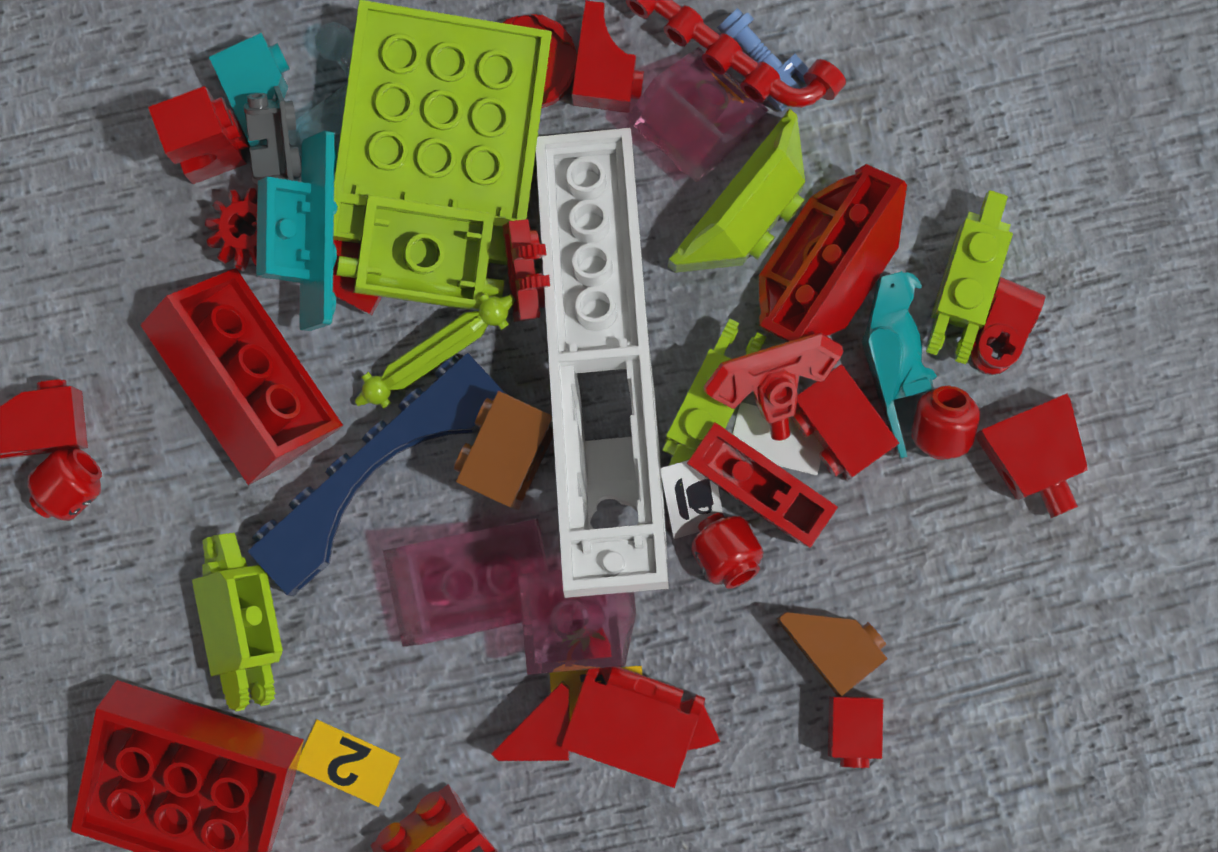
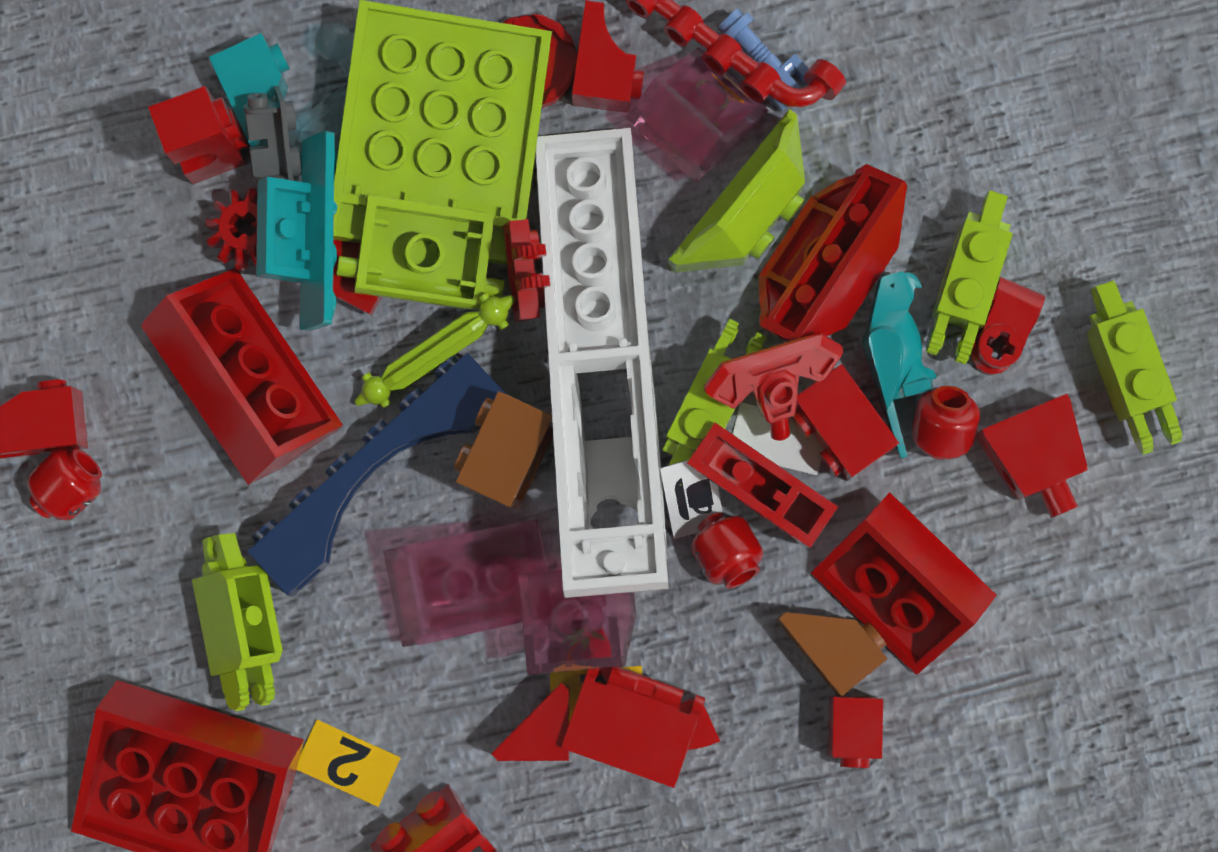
(904, 584): none -> red slope
(1131, 366): none -> lime hinge

